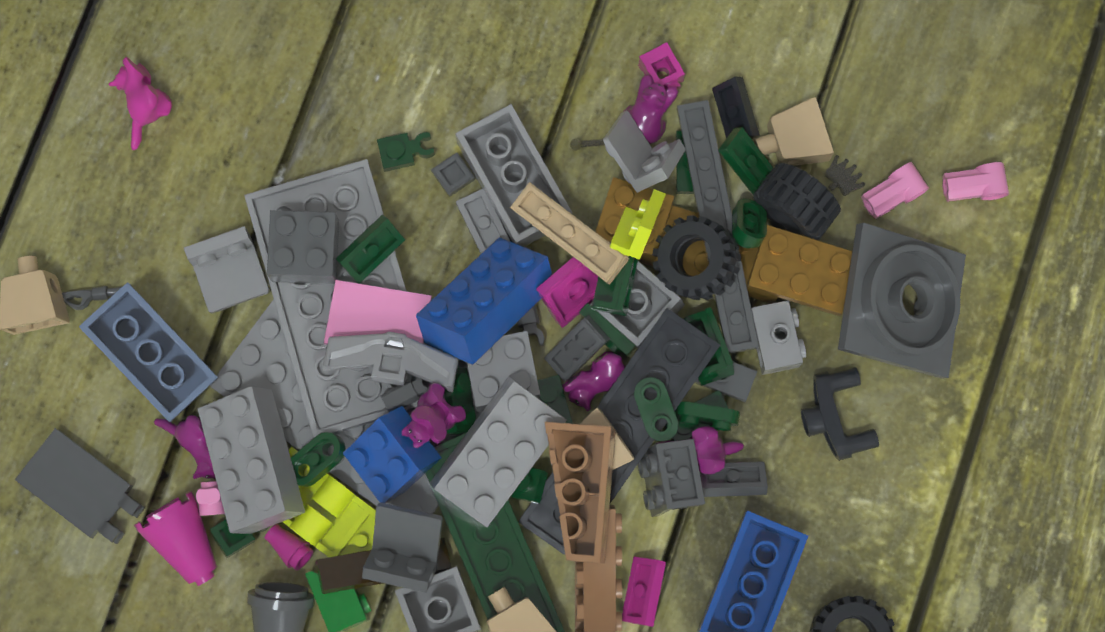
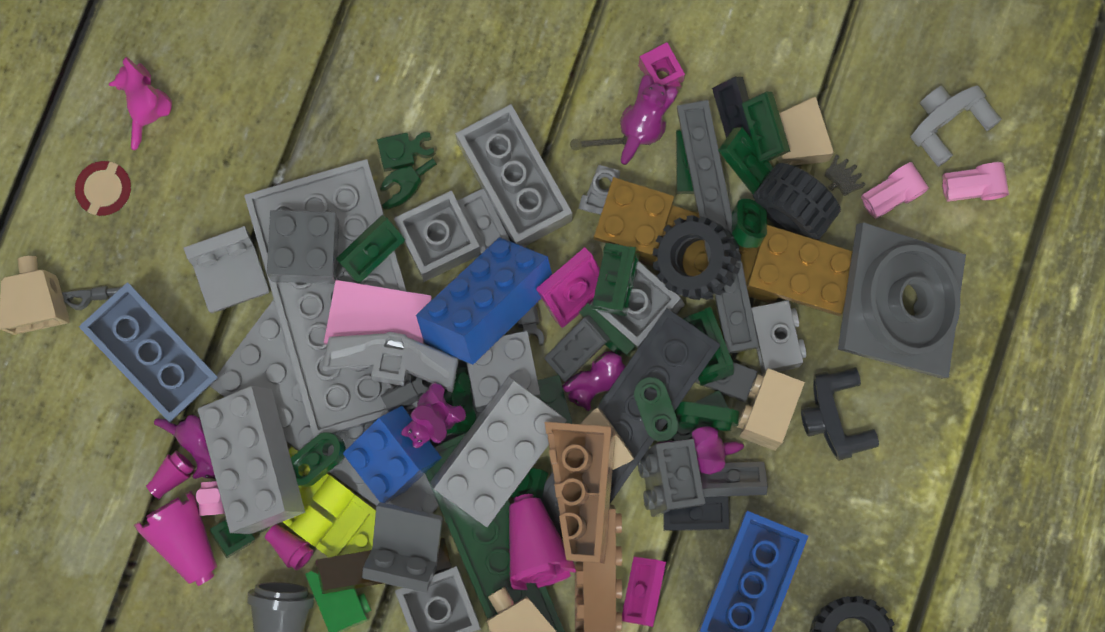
(78, 486): dark grey tile -> none
(102, 188): none -> sticker
(171, 473): none -> dark pink cone
(408, 180): none -> dark green hand
(437, 236): none -> light grey brick
(453, 174): dark grey tile -> none
(535, 546): none -> dark pink cone
(569, 233): tan tile -> none
(596, 197): none -> light grey plate
(636, 158): light grey bracket -> none
(636, 226): neon yellow bracket -> none
(710, 516): none -> black plate
(765, 127): none -> dark green plate
(771, 409): none -> tan brick
(944, 108): none -> light grey connector

